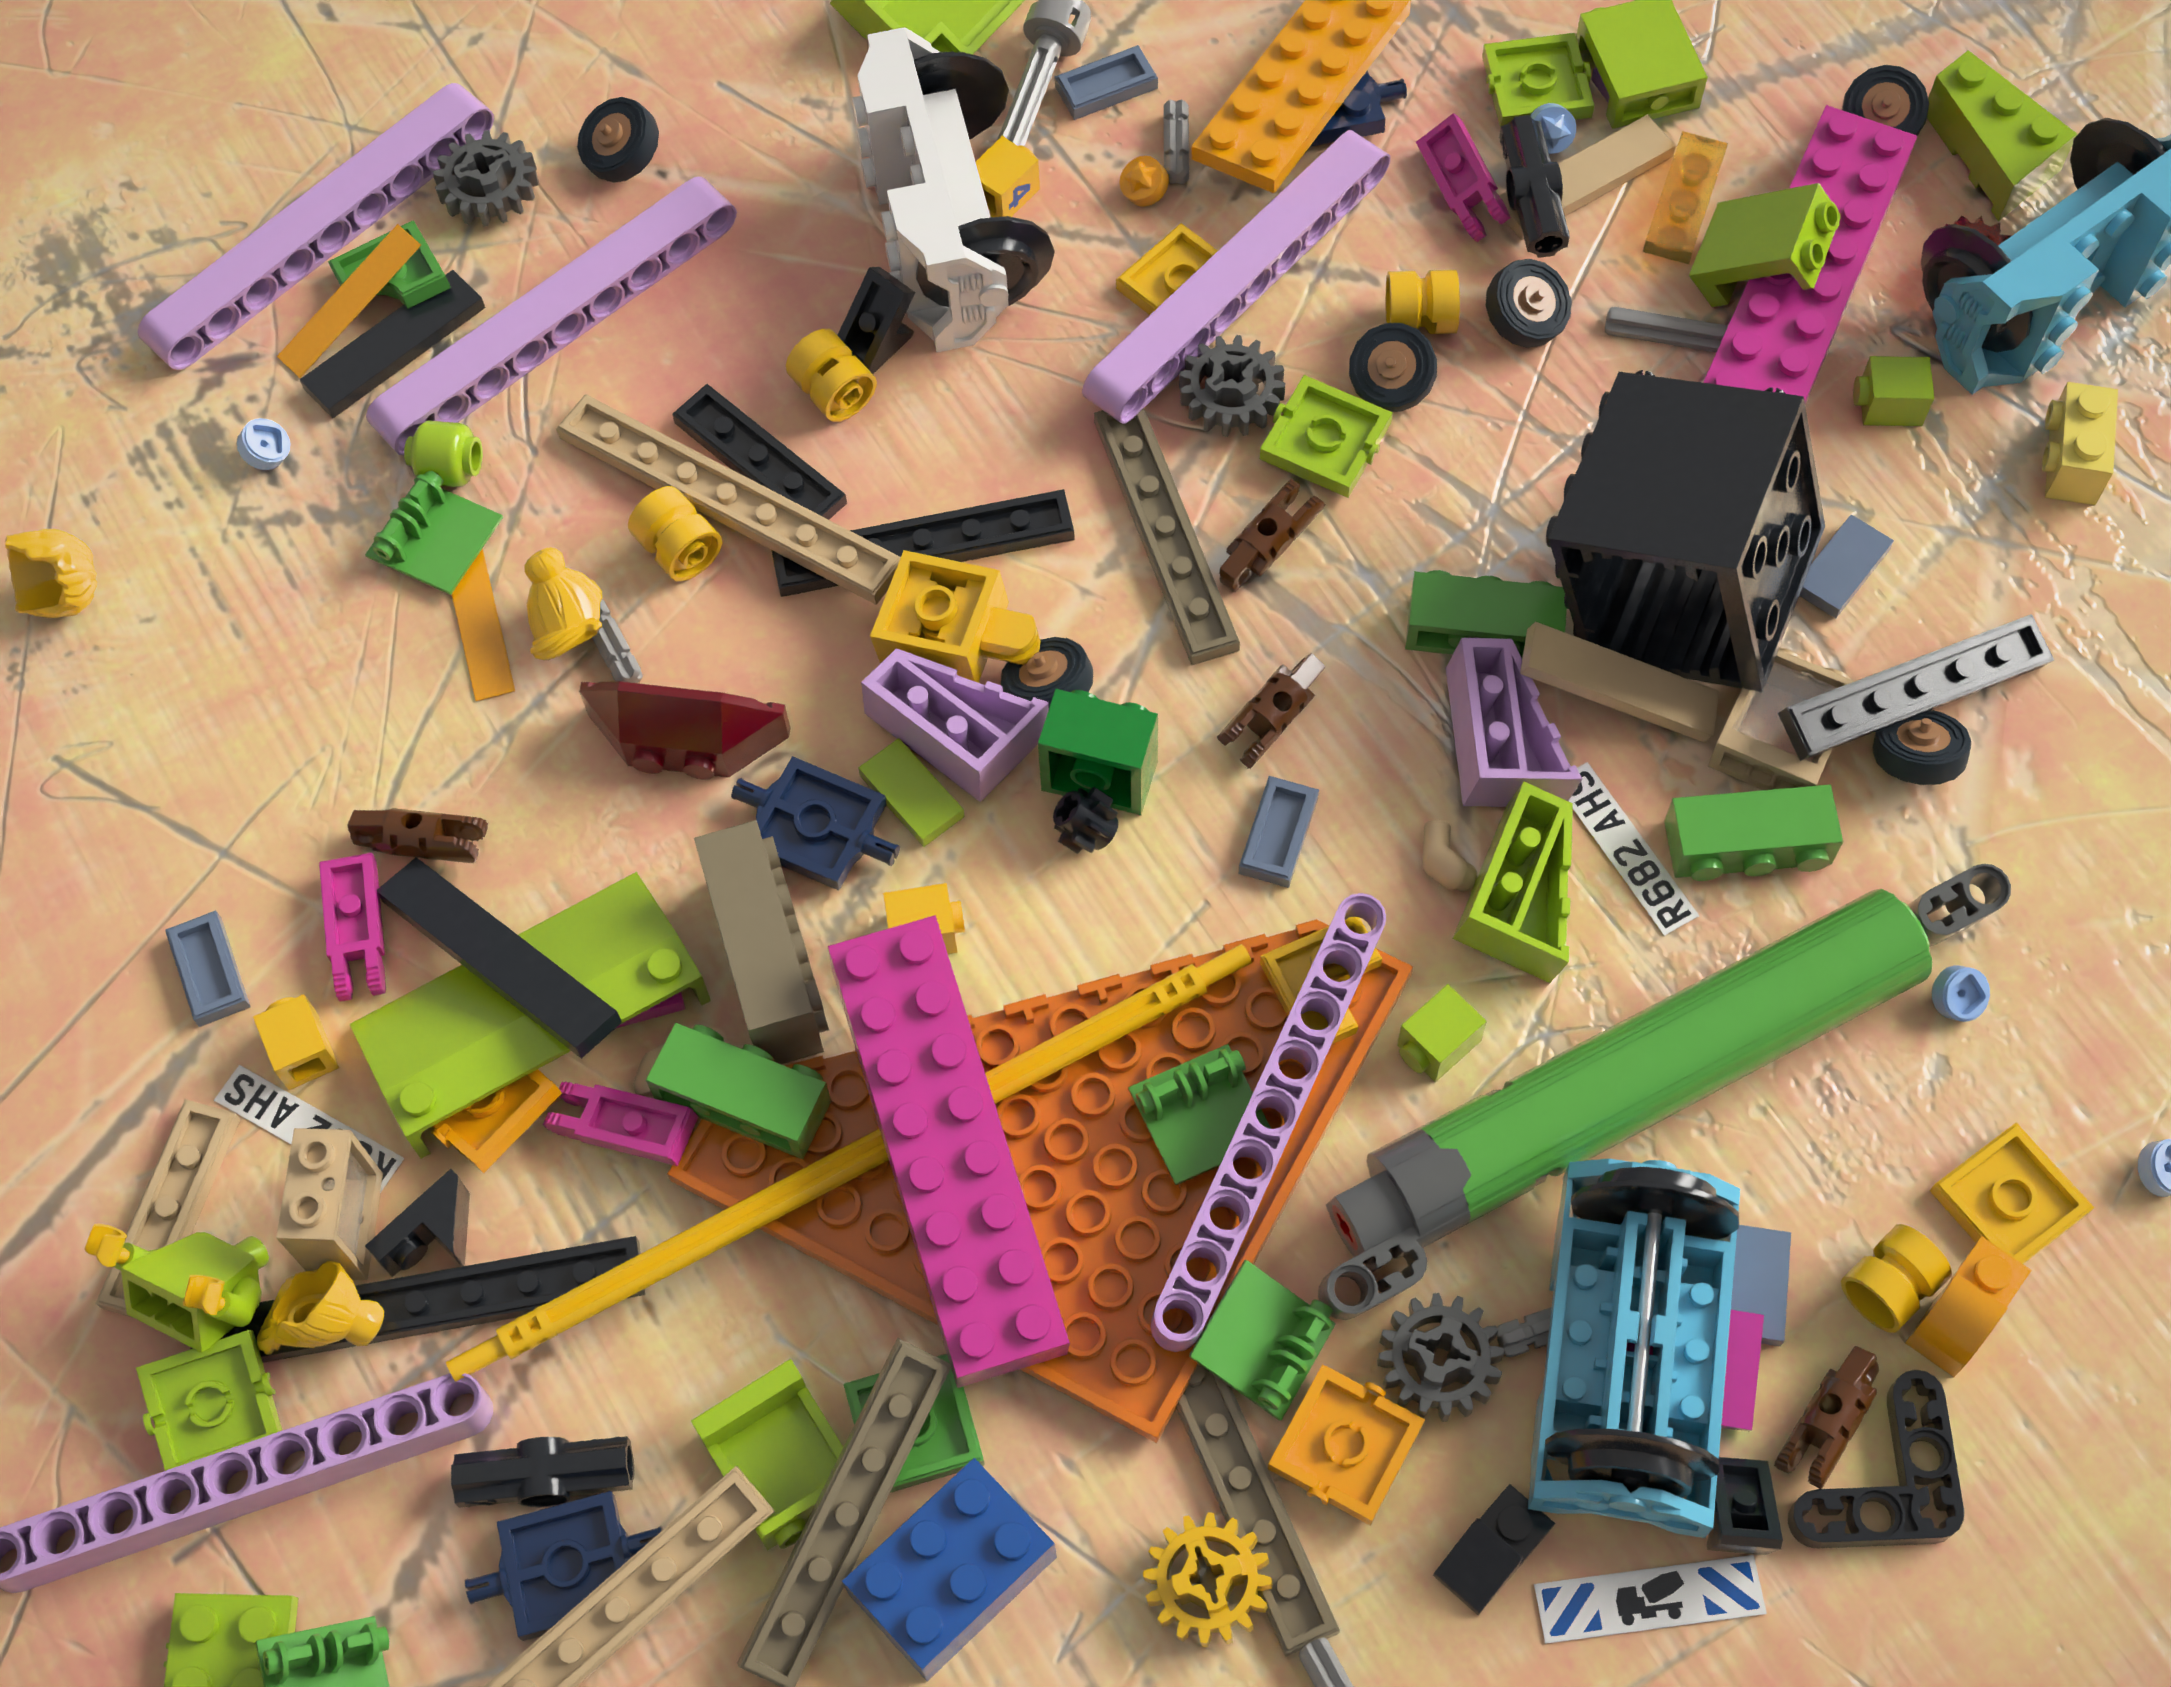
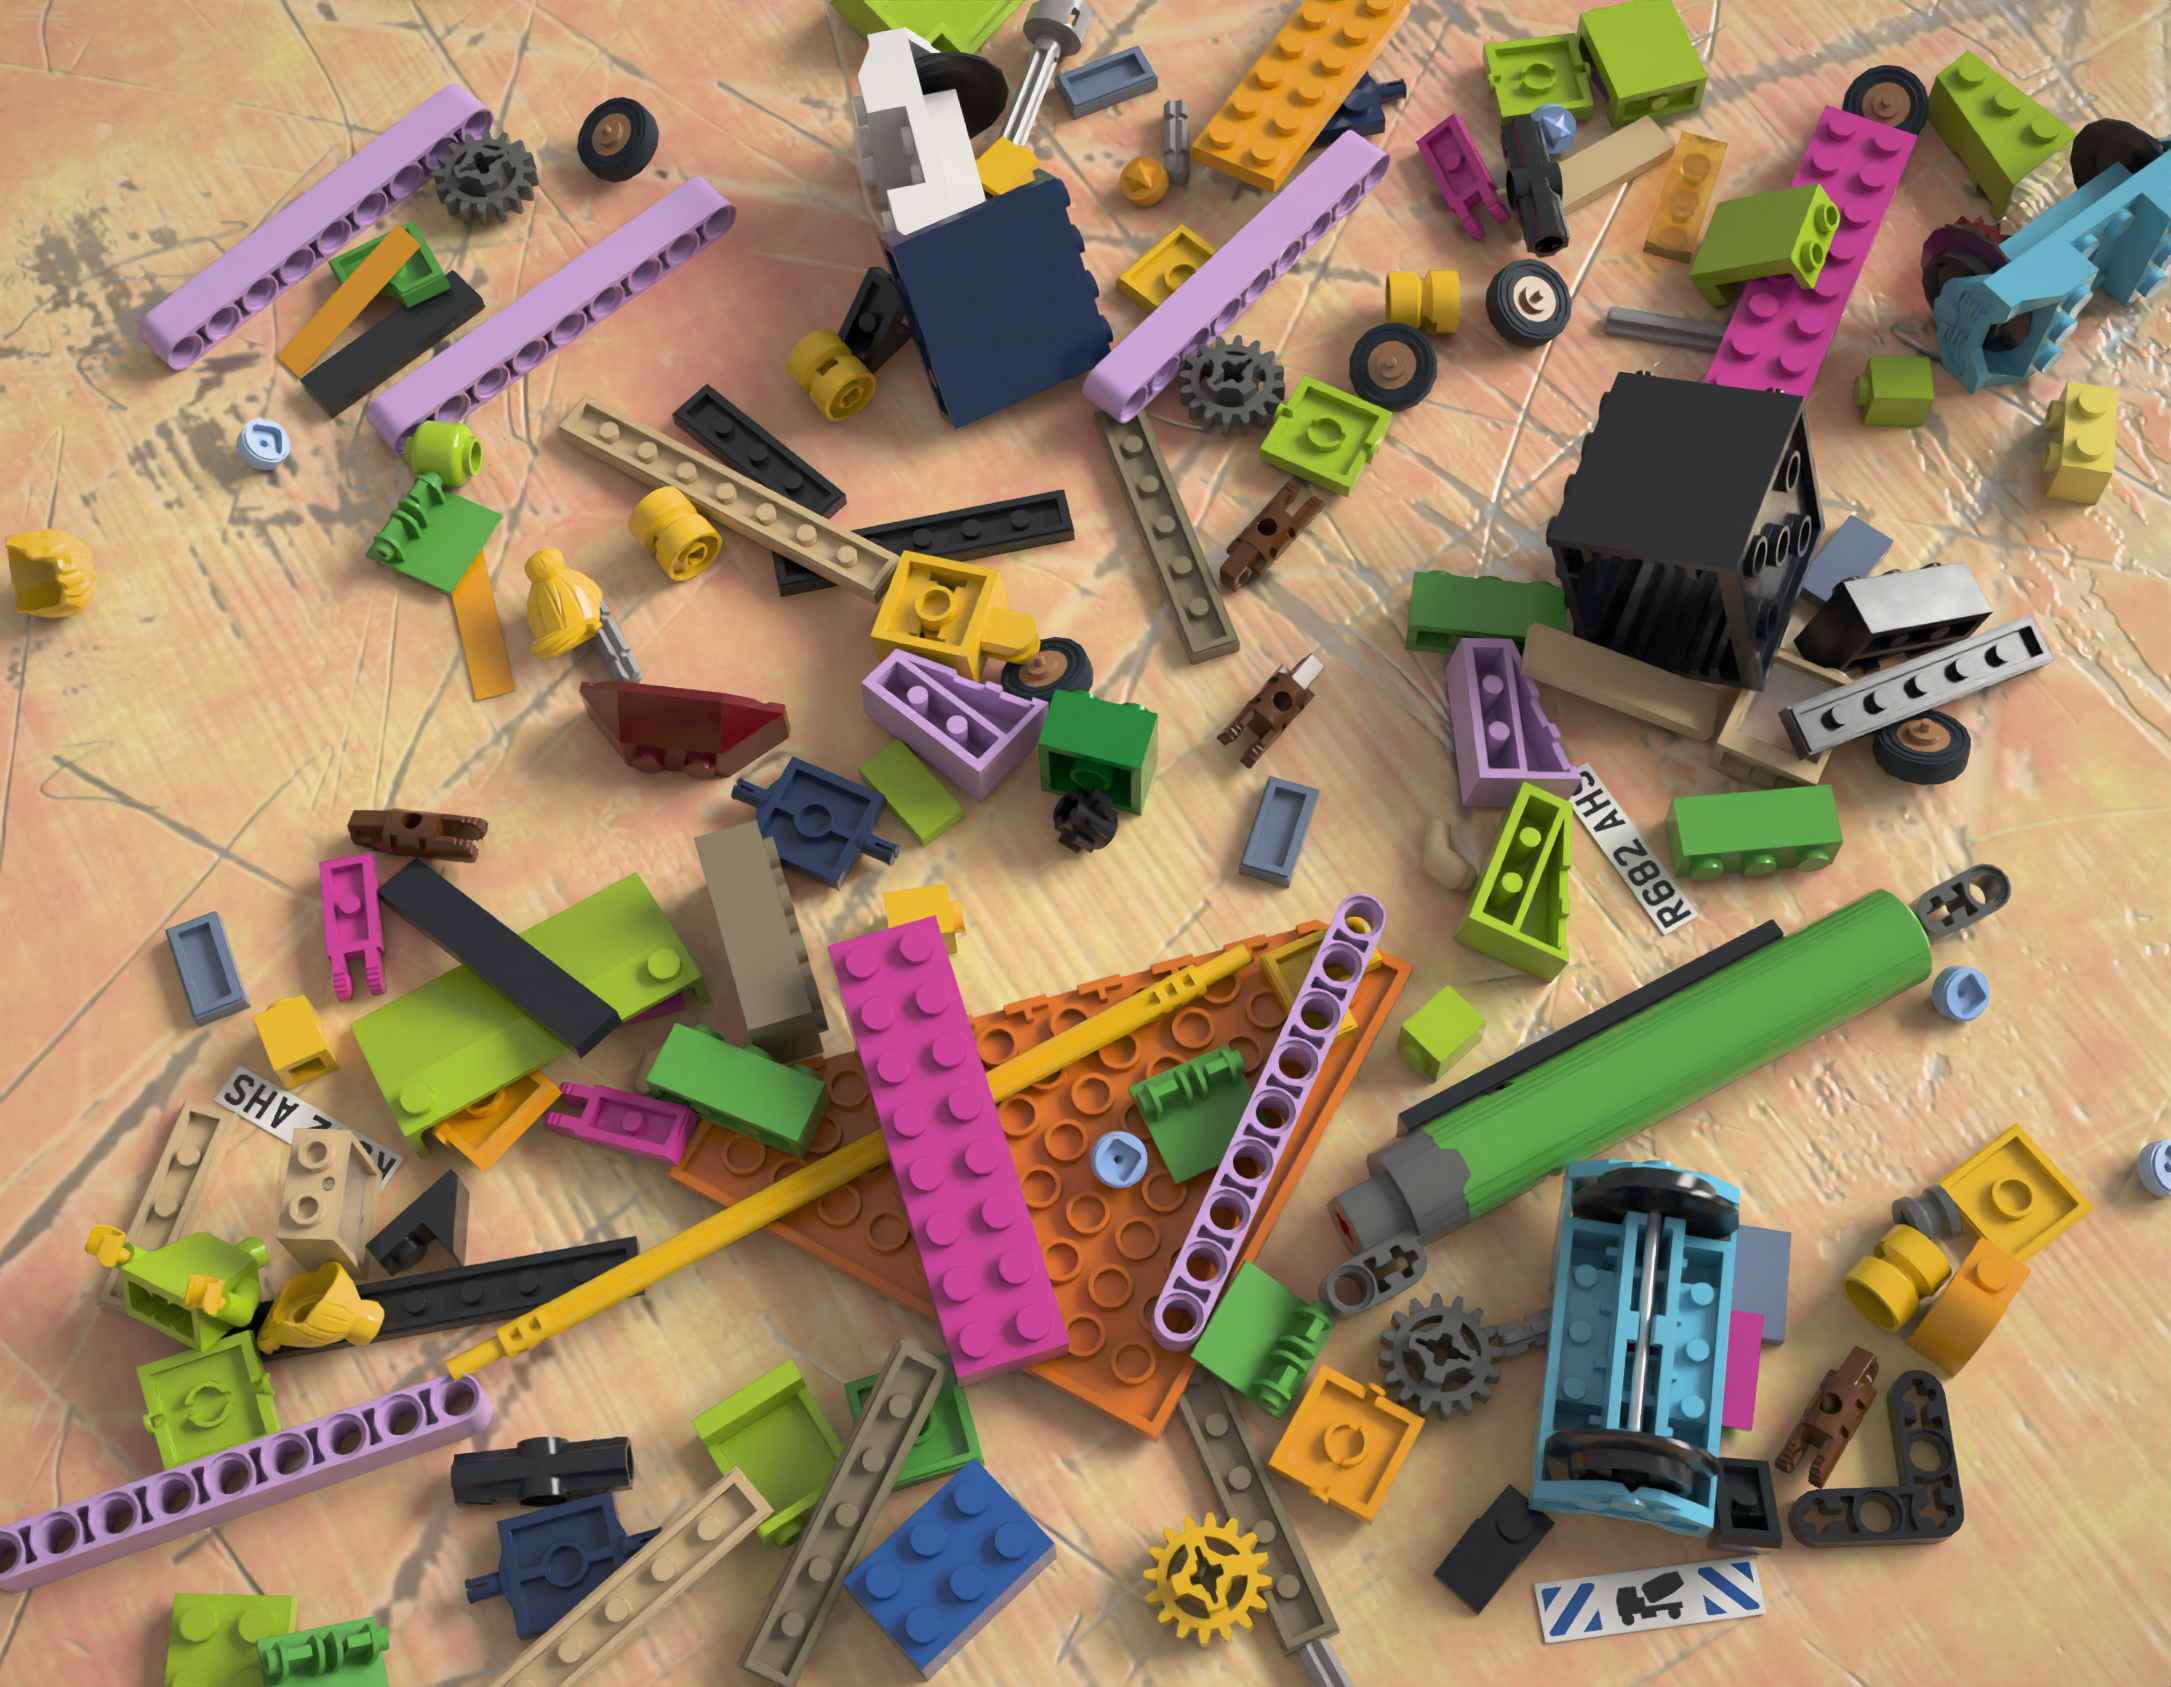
(999, 300): none -> dark blue panel
(1118, 1159): none -> light blue tile
(1497, 1074): none -> black tile
(1892, 616): none -> black wedge
(1930, 1214): none -> dark grey wheel

